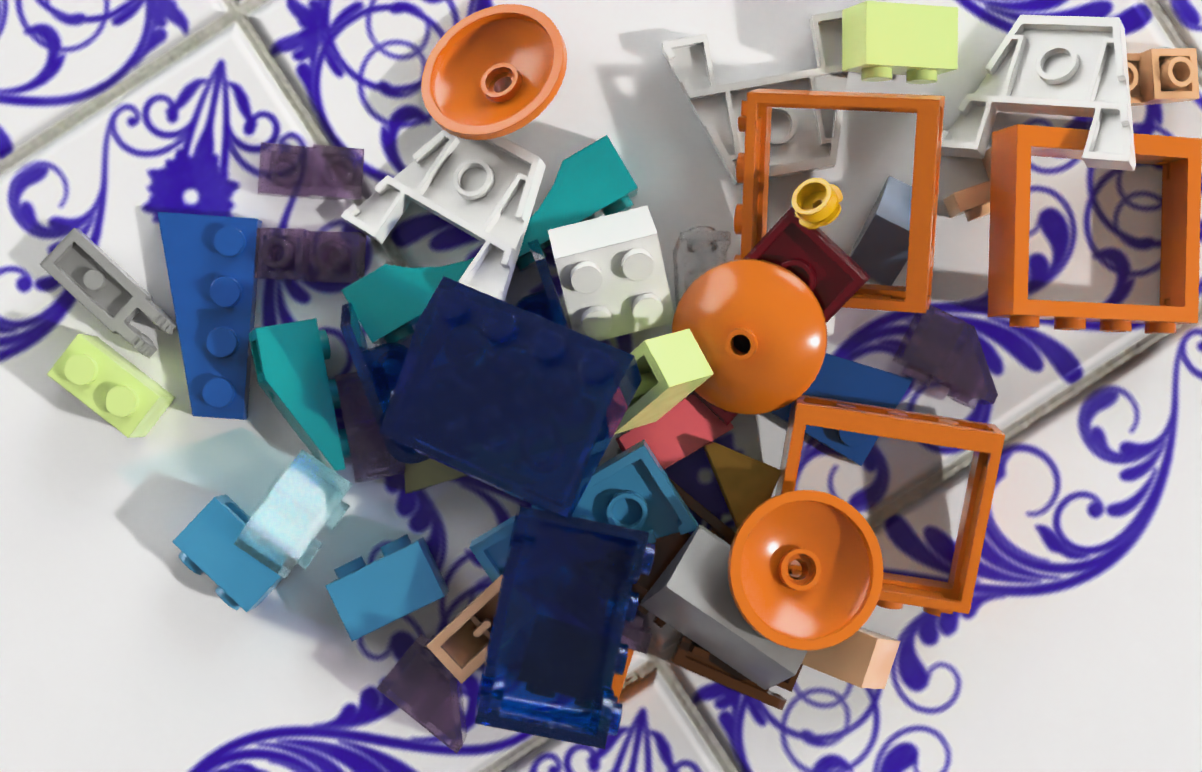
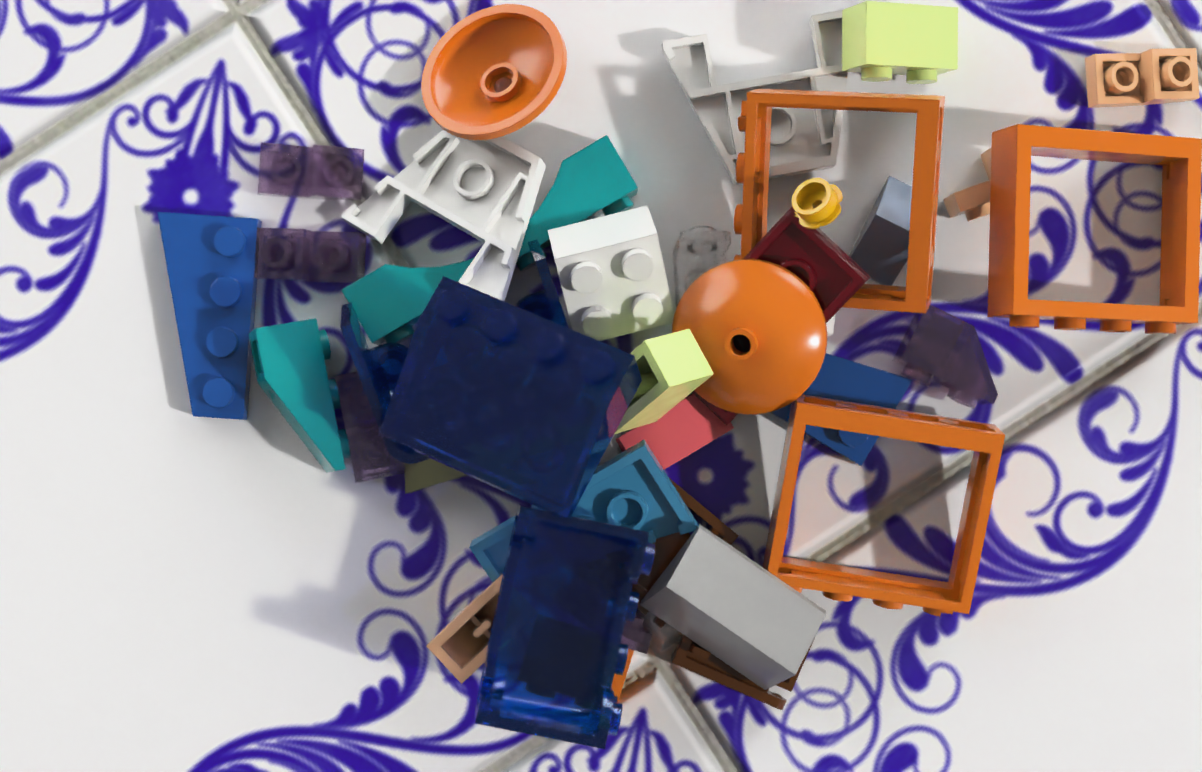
(105, 289): light grey hinge -> none
(111, 386): yellowish green brick -> none
(210, 549): dark azure brick -> none
(293, 514): clear light blue brick -> none
(387, 587): dark azure brick -> none
(428, 693): clear purple slope -> none
(741, 480): pearl gold slope -> none
(838, 573): orange dish -> none
(859, 660): light nougat slope -> none
(1055, 69): white wing -> none

